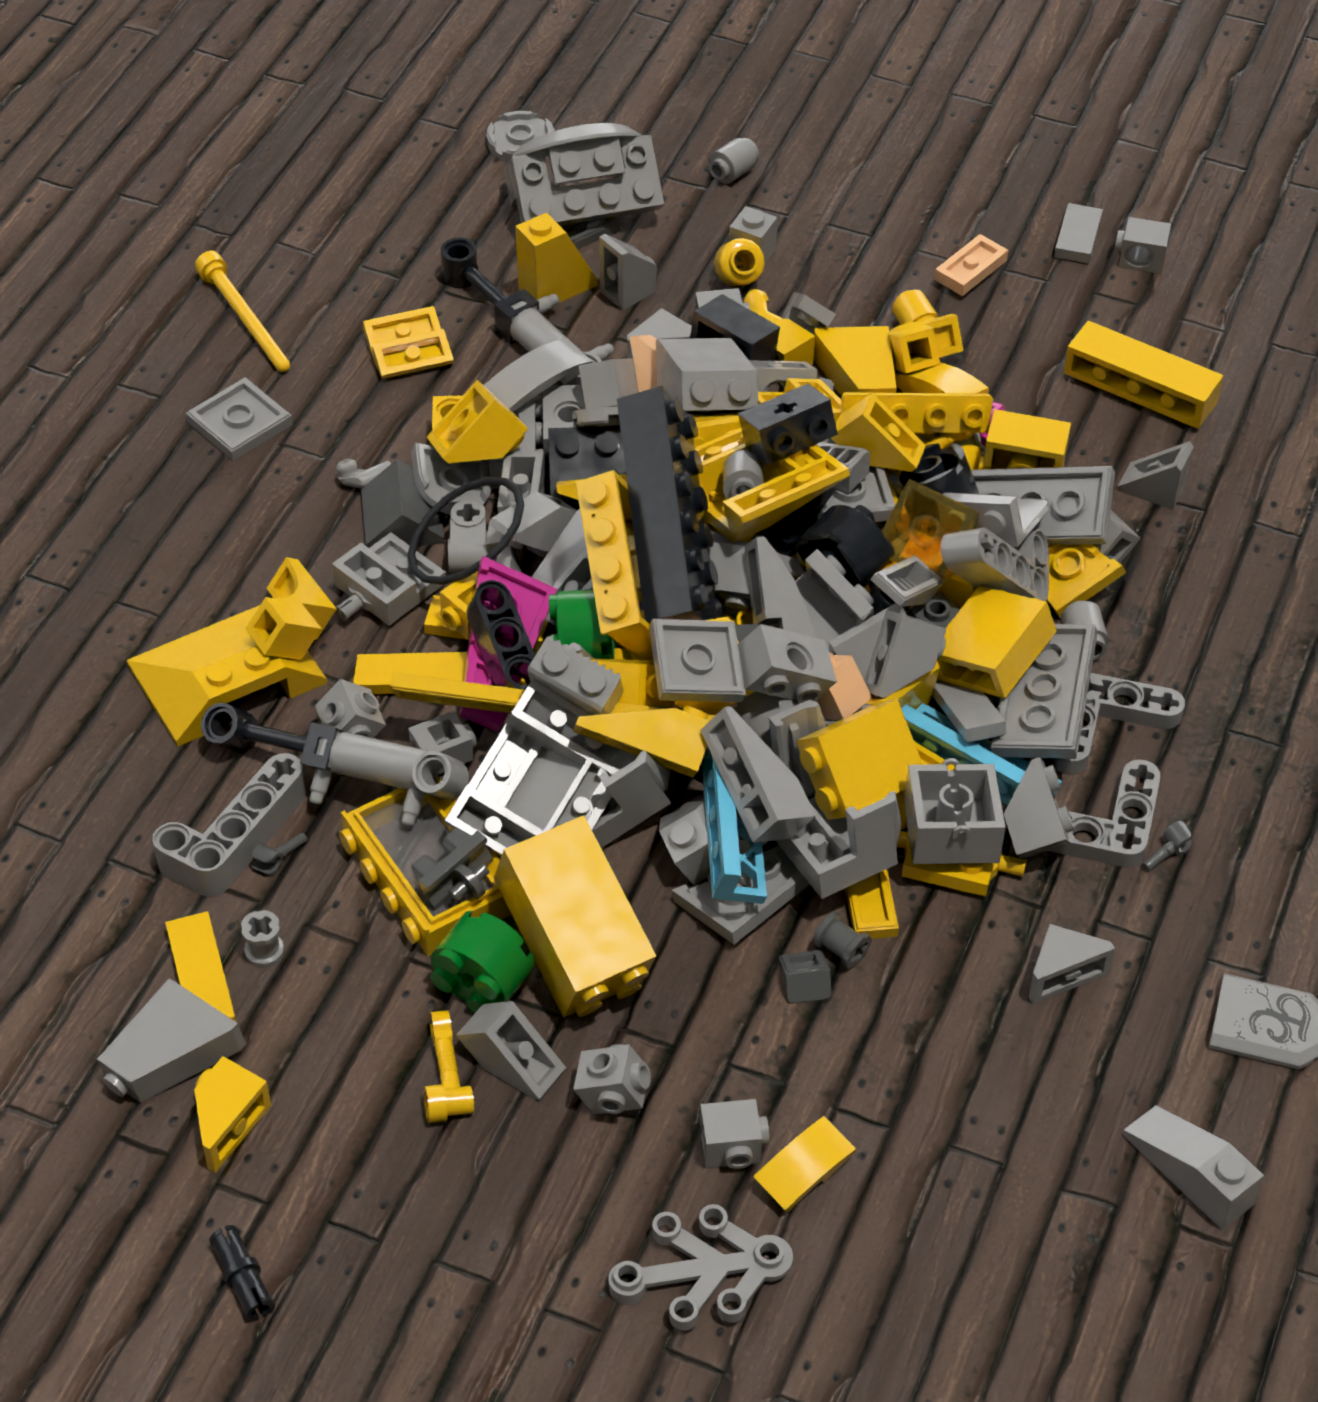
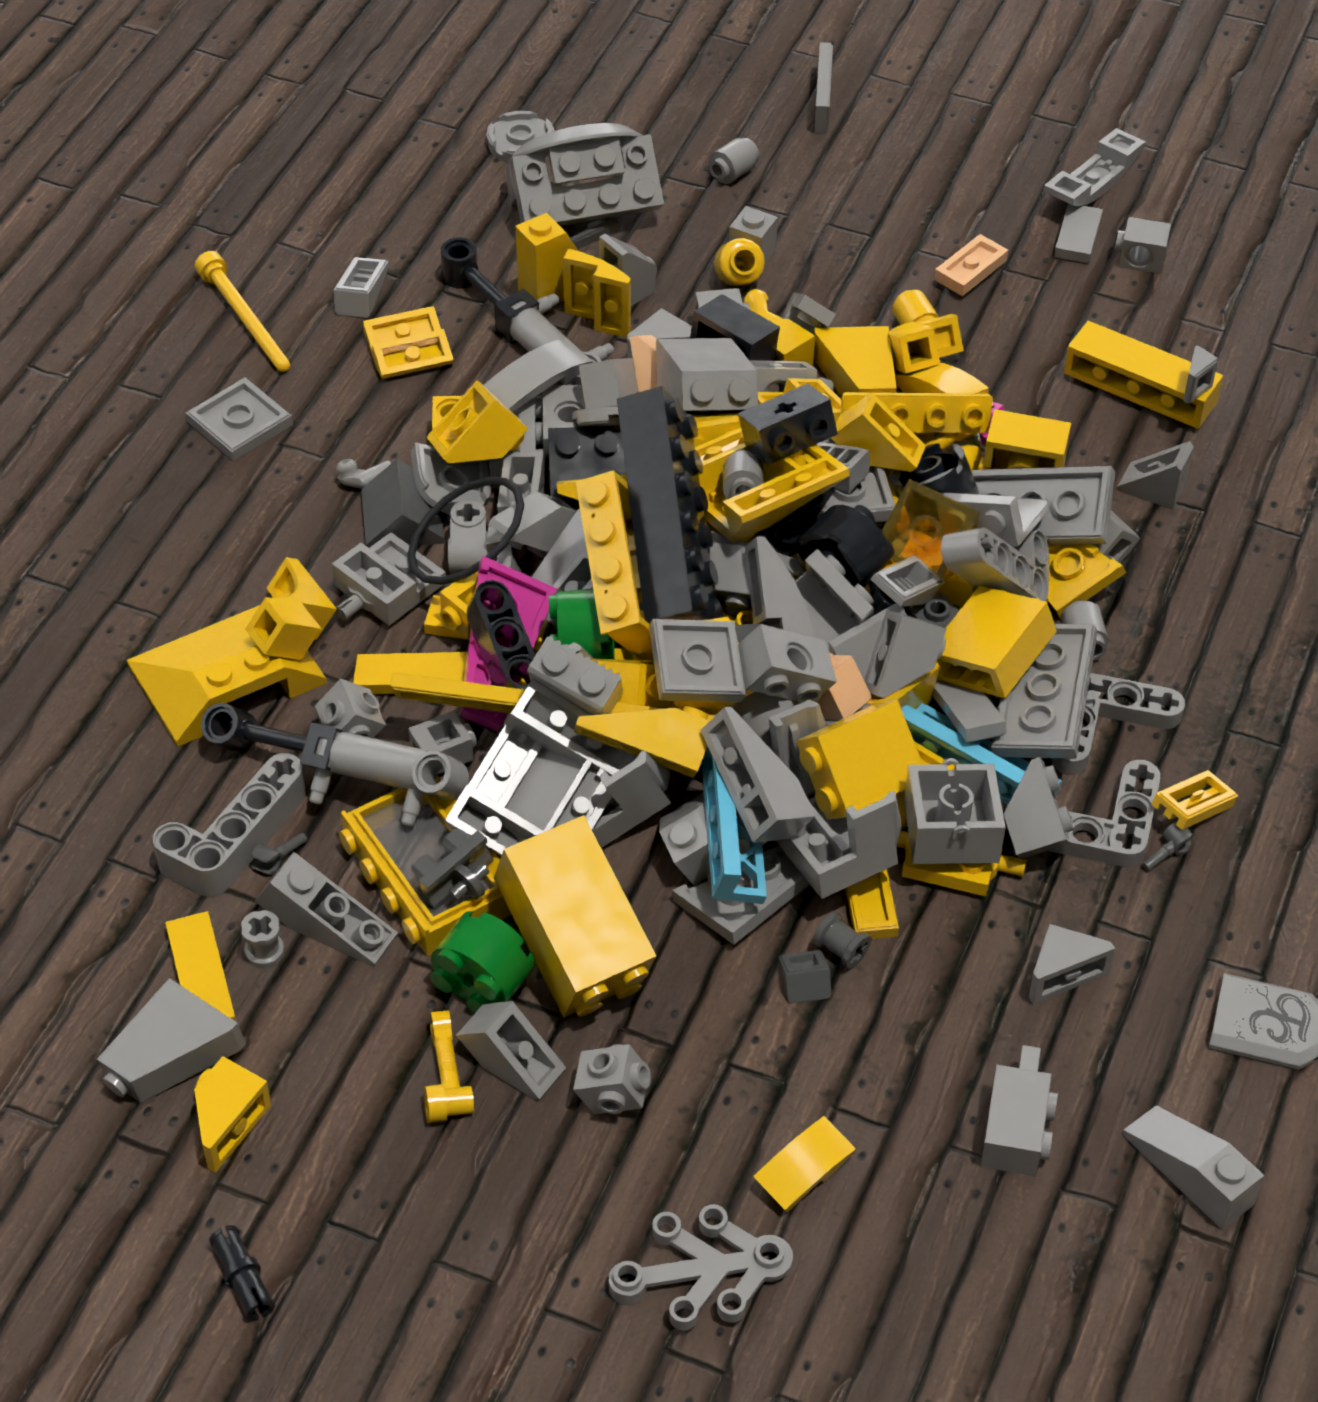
(324, 911): none -> light grey slope
(360, 287): none -> light grey slope
(597, 292): none -> yellow slope
(732, 1133): light grey brick -> none
(823, 88): none -> light grey tile
(1018, 1115): none -> light grey hinge
(1099, 173): none -> light grey slope
(1200, 374): none -> light grey slope
(1201, 803): none -> yellow tile

